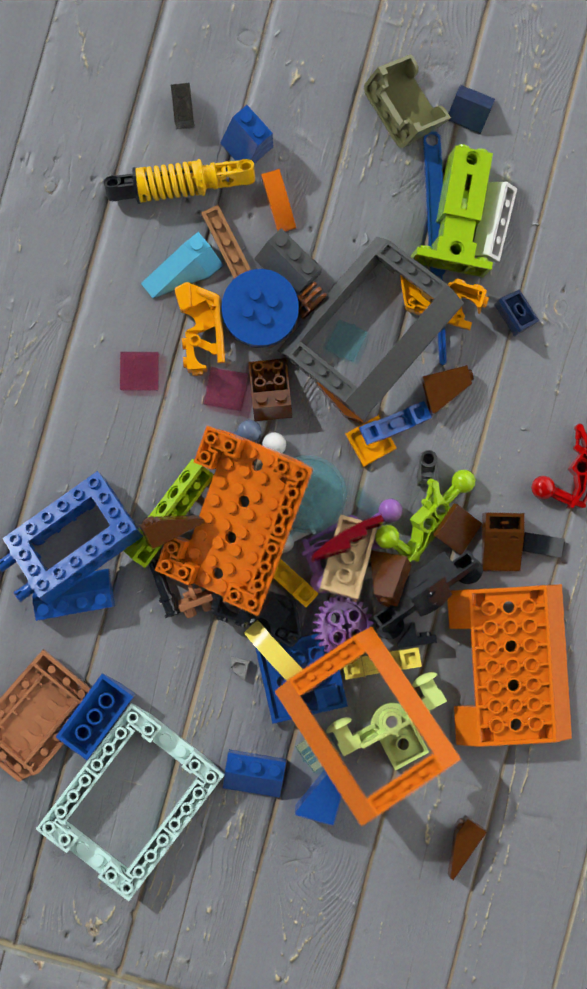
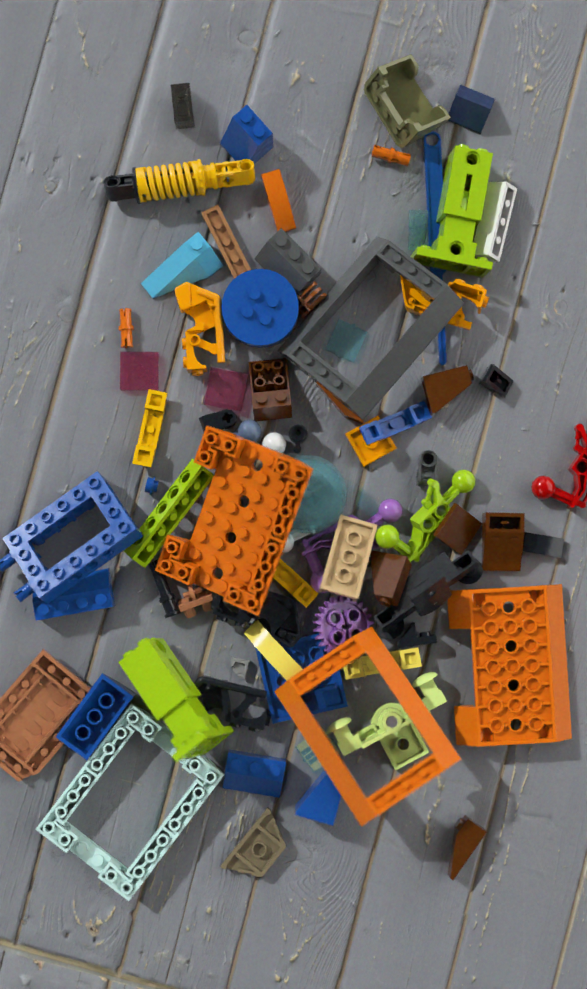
(126, 328): none -> orange pin
(150, 428): none -> yellow slope
(151, 485): none -> blue plate
(162, 529): reddish brown slope -> none
(173, 698): none -> lime brick
(216, 420): none -> black piece
(216, 694): none -> black piece
(257, 848): none -> dark tan wing
(298, 435): none -> black piece
(341, 542): dark red slope -> none
(391, 155): none -> orange pin
(417, 228): none -> clear light blue slope
(496, 380): none -> black slope
(516, 312): dark blue slope -> none

